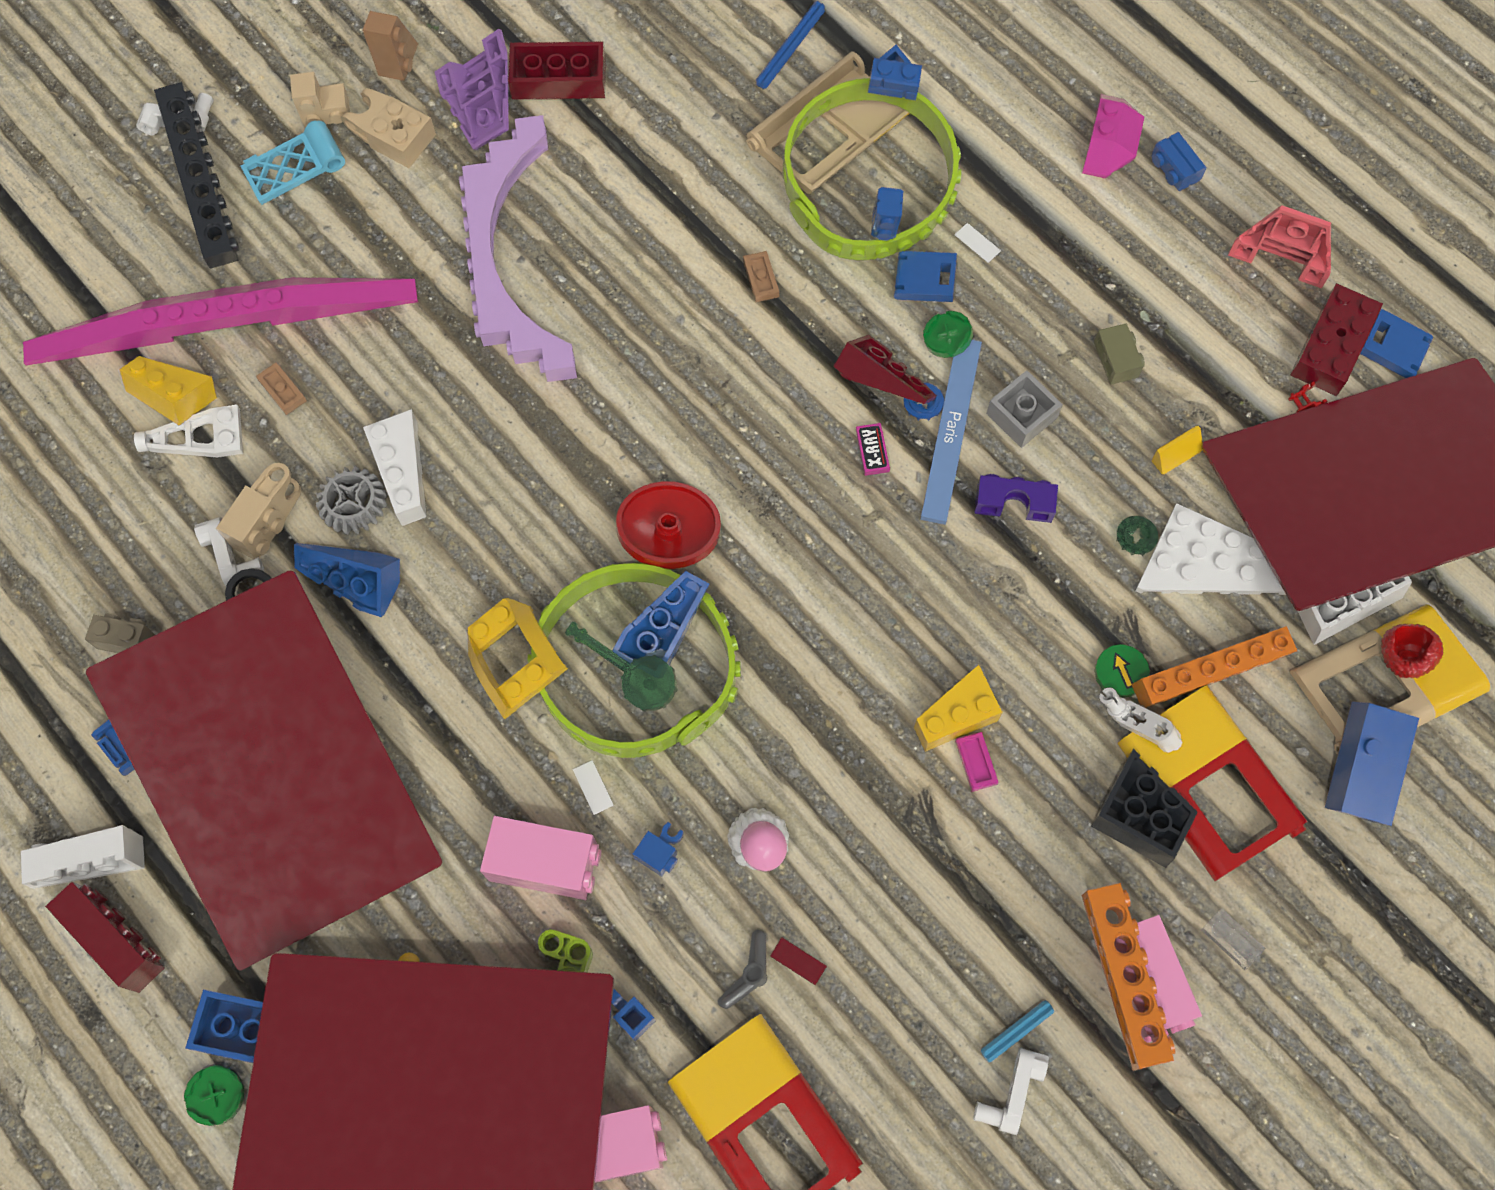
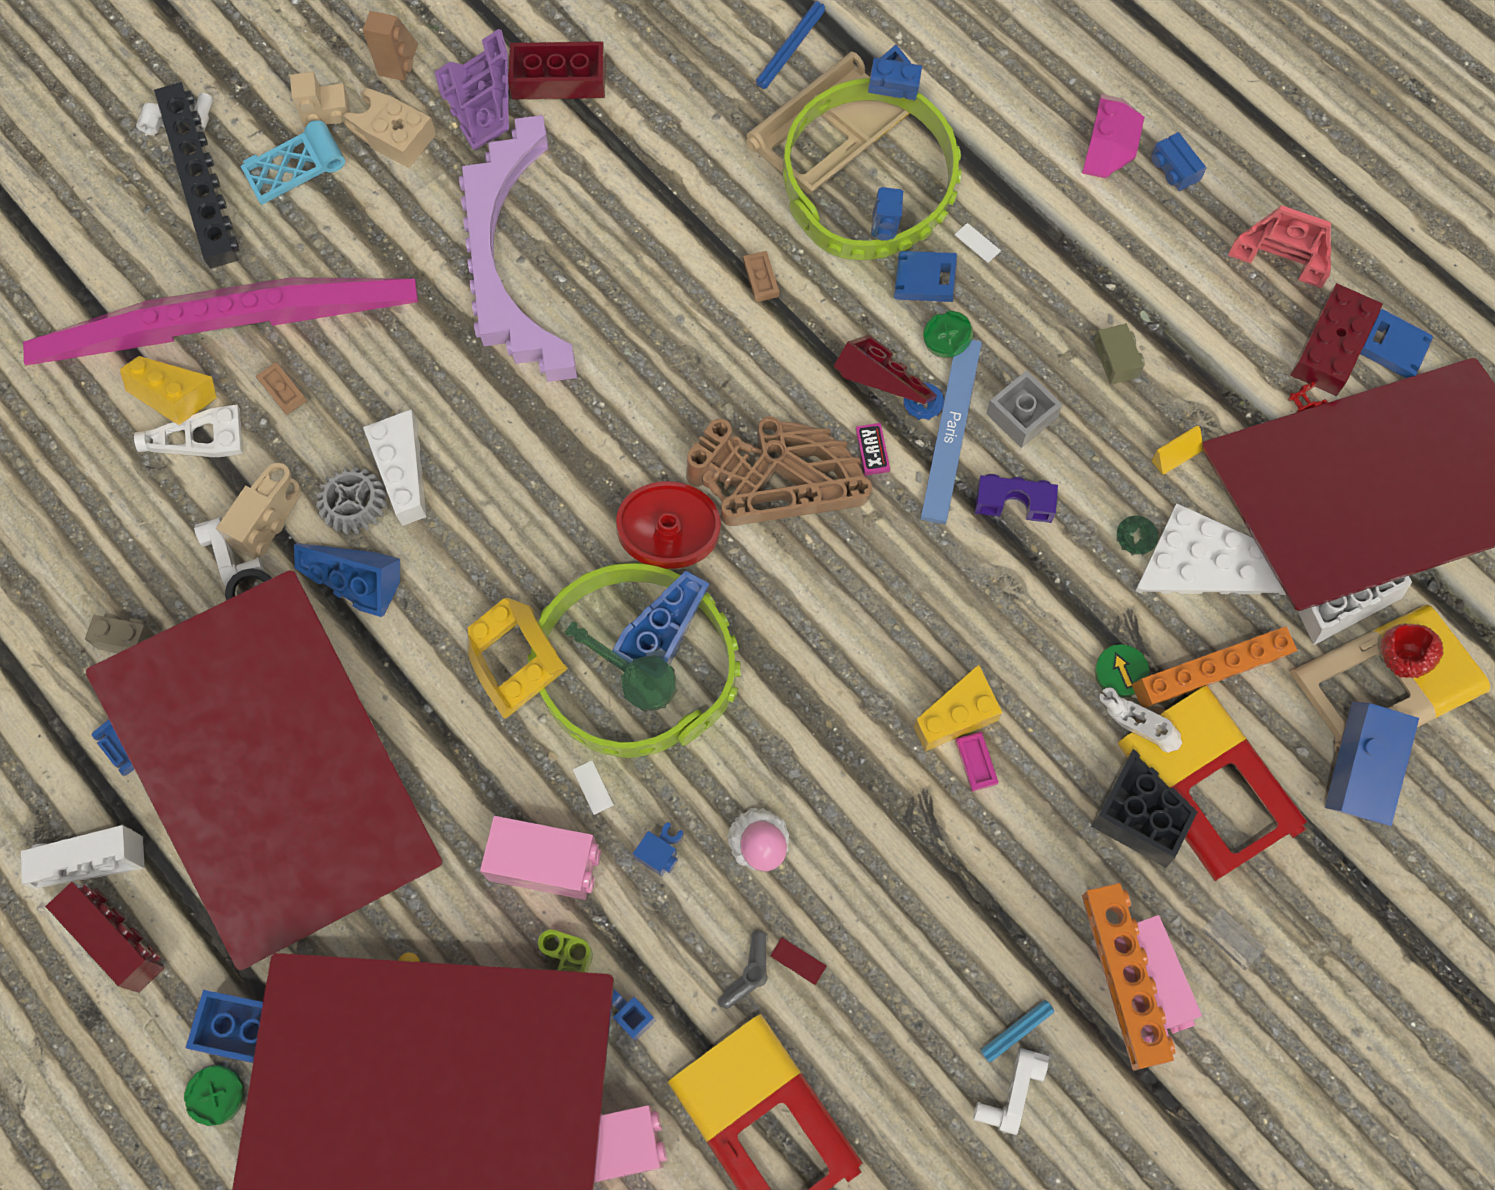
(719, 459): none -> medium nougat beam

